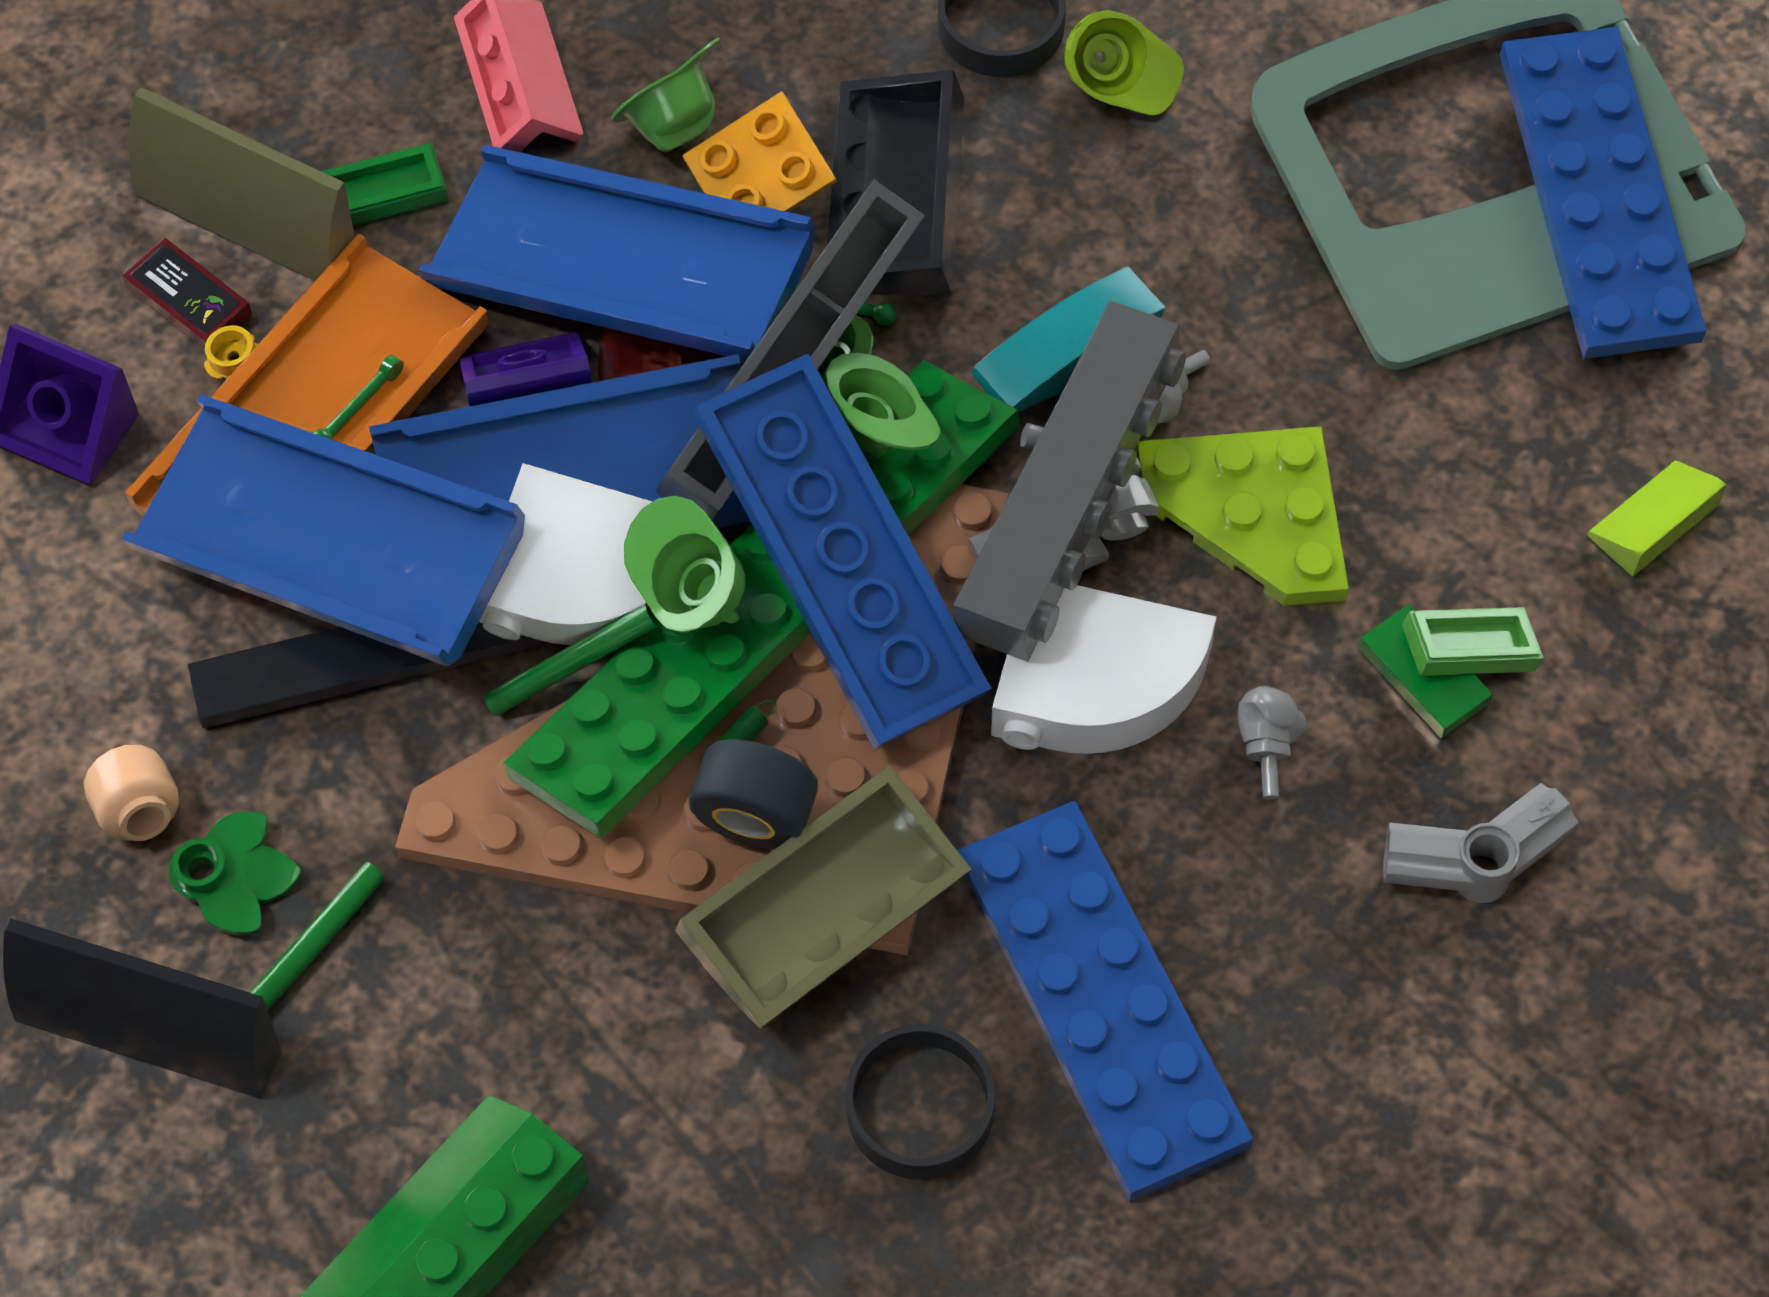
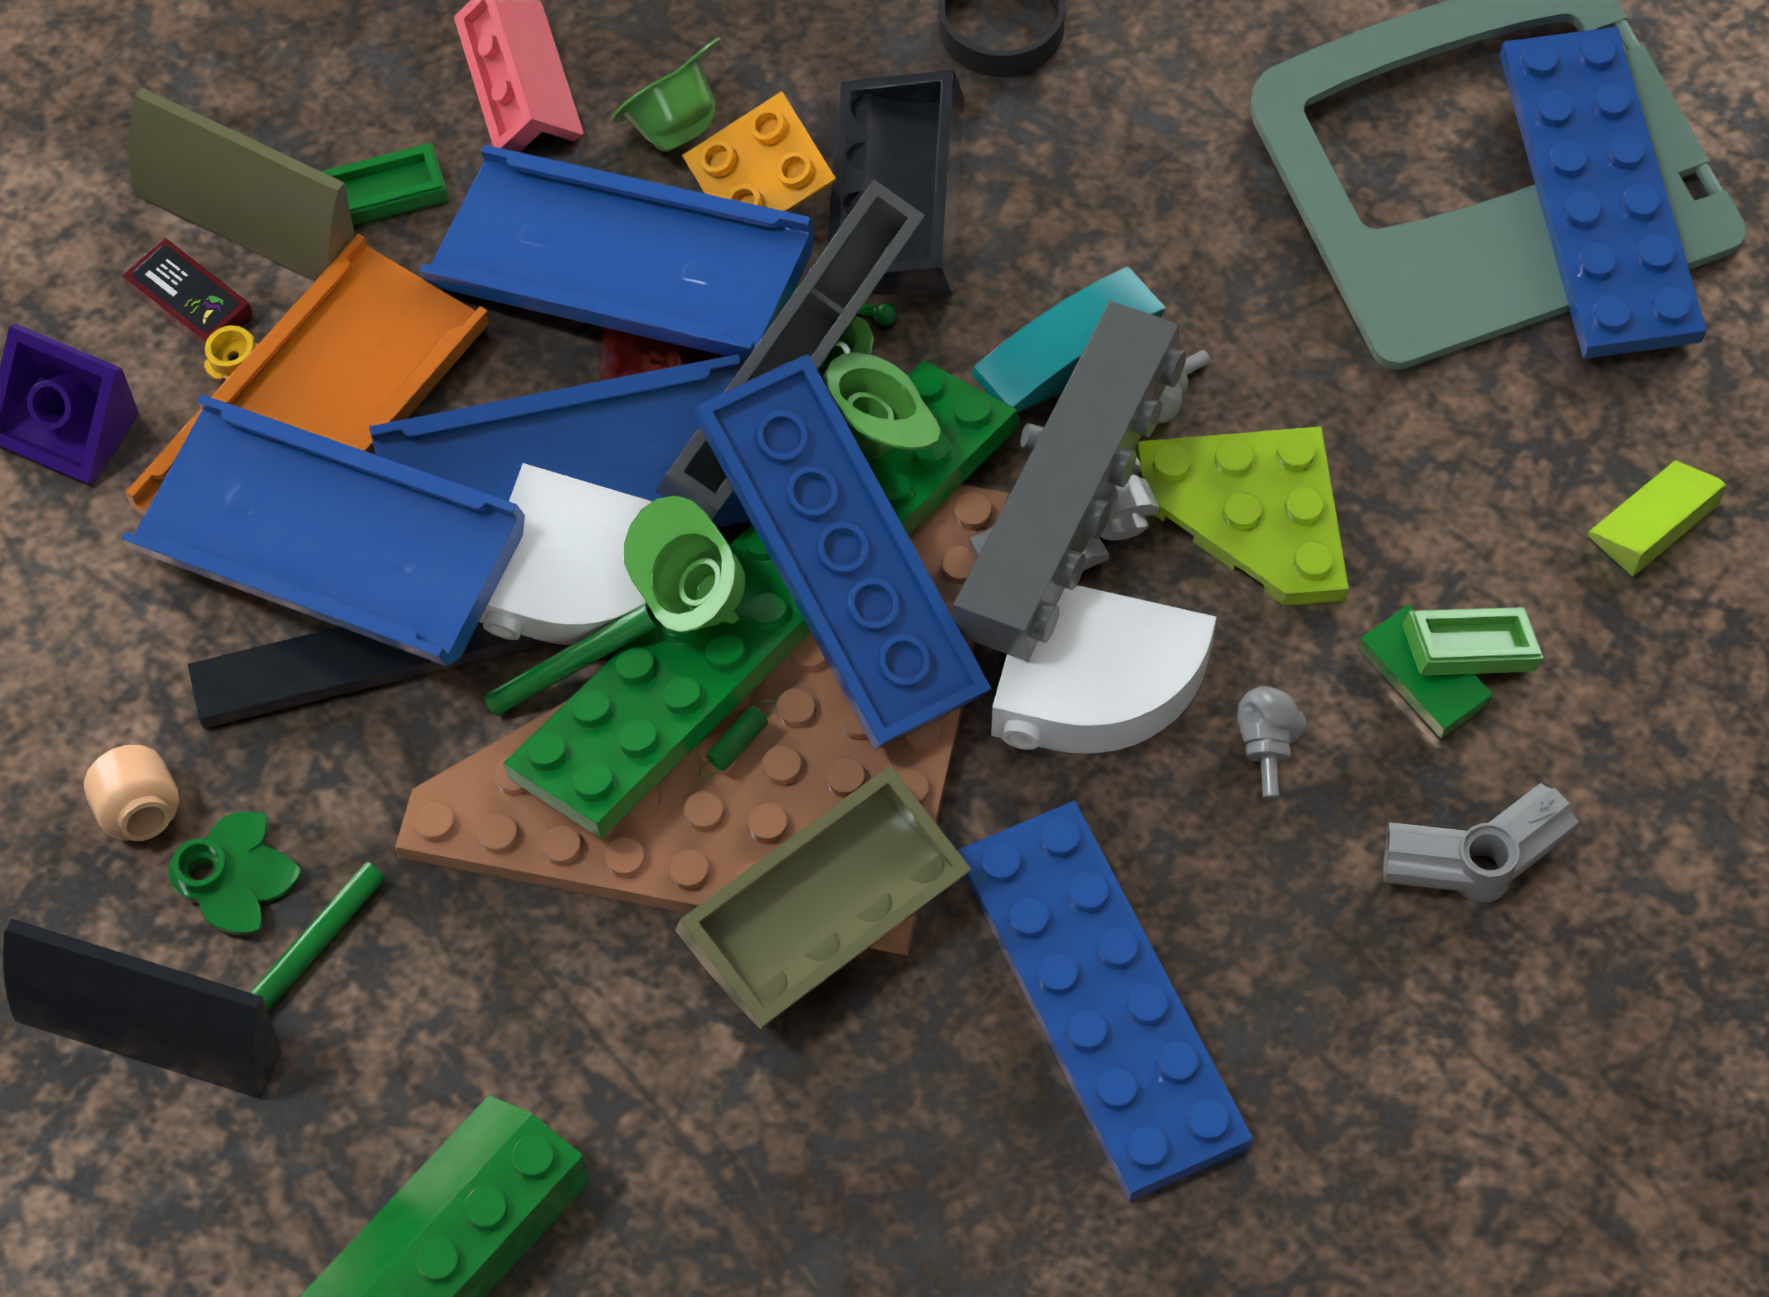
(388, 371): green hinge -> none
(525, 369): dark purple slope -> none
(753, 793): black wheel -> none
(920, 1036): black tyre -> none
(1136, 65): lime cap -> none

